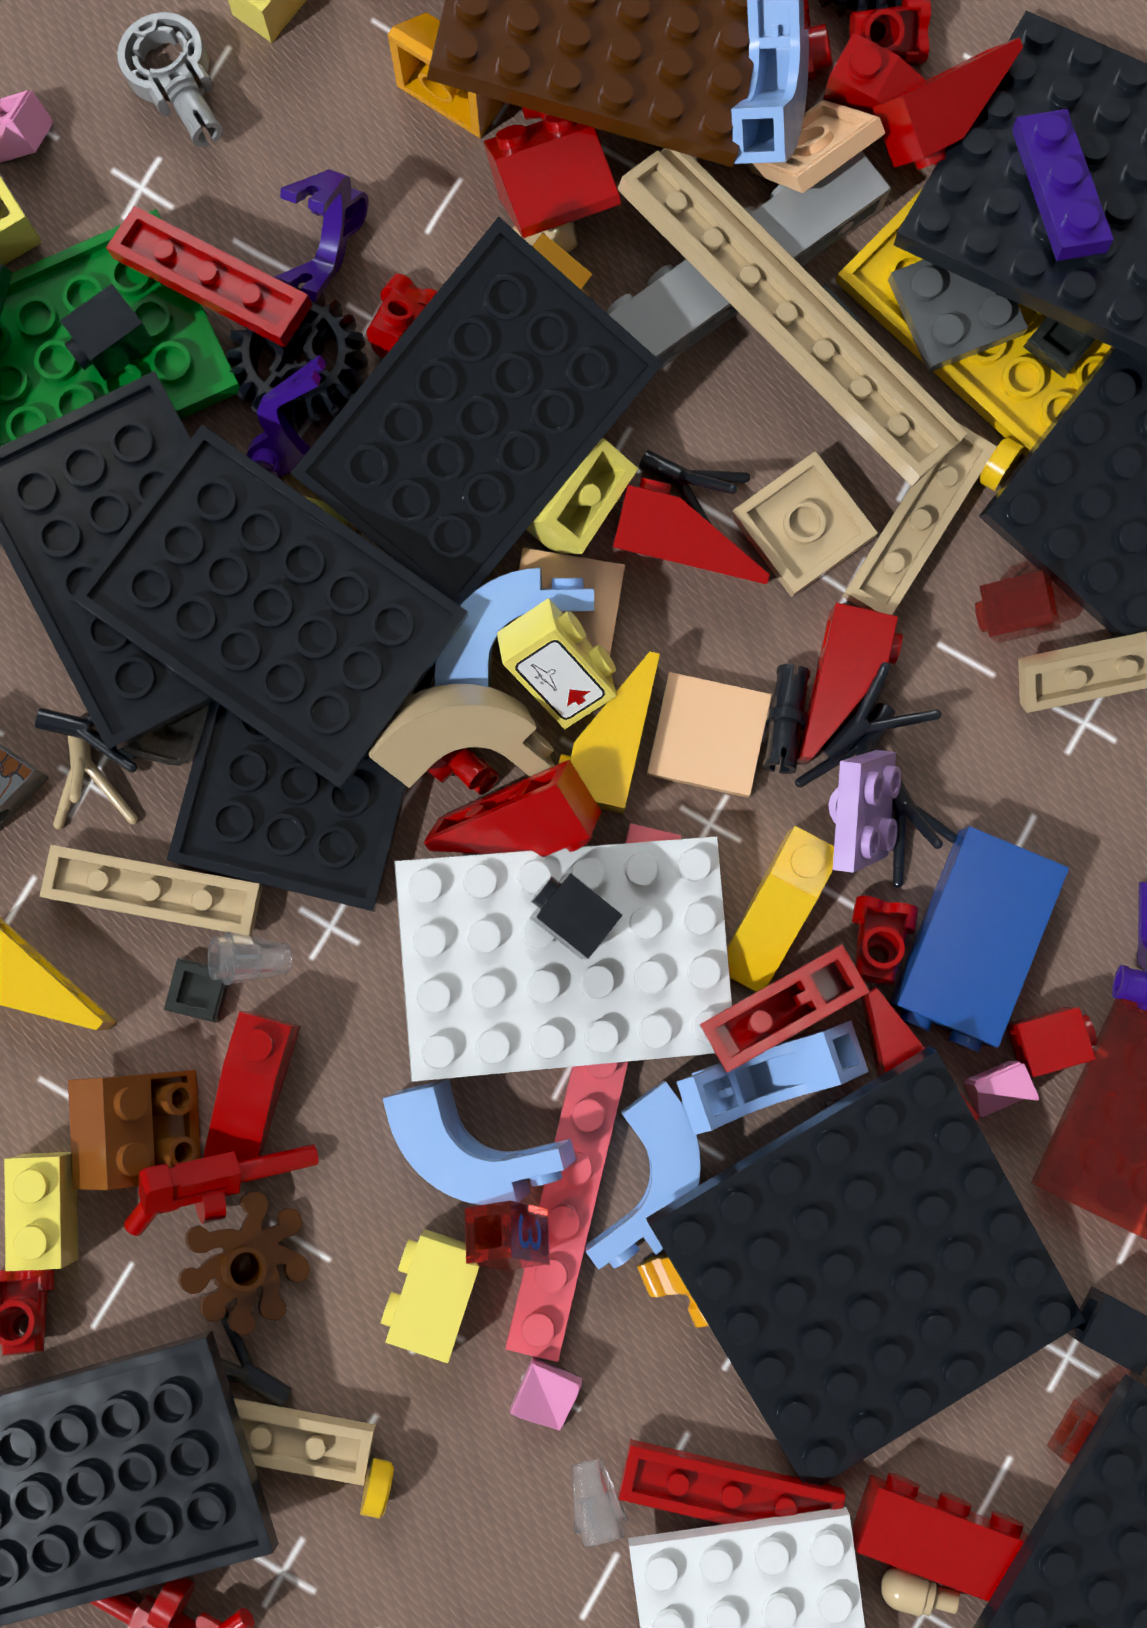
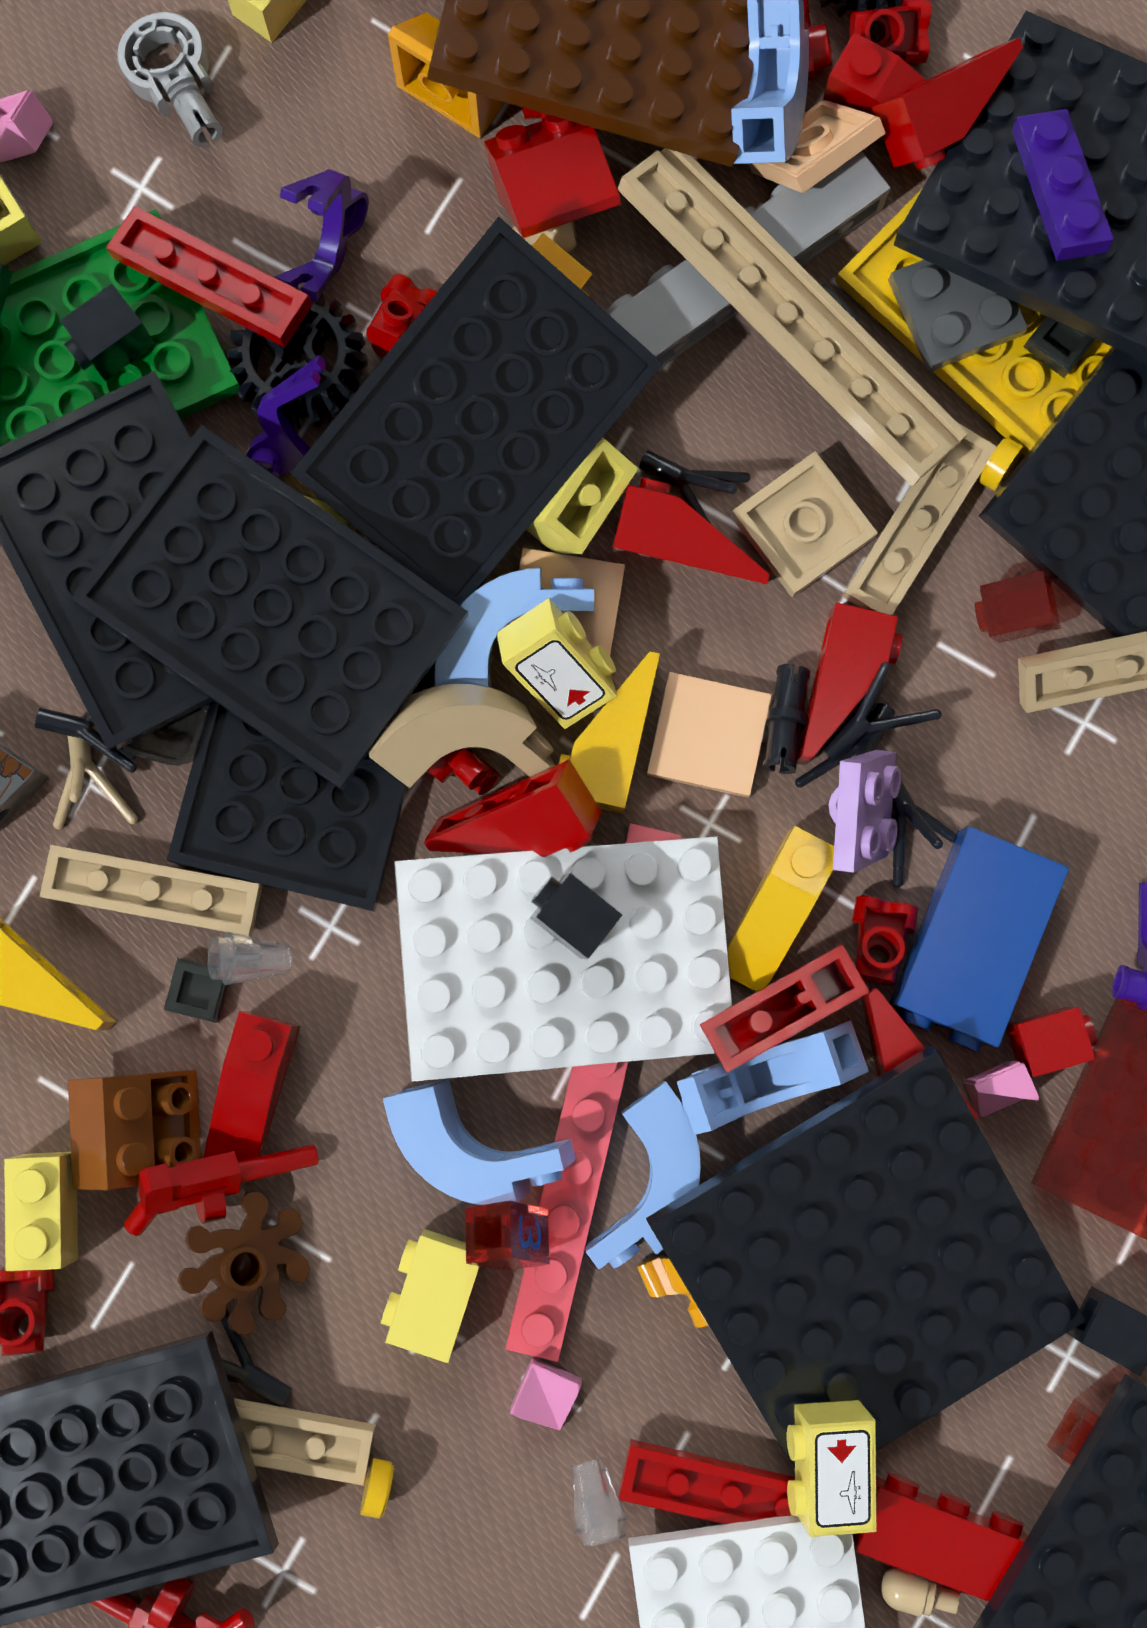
(833, 1468): none -> brick

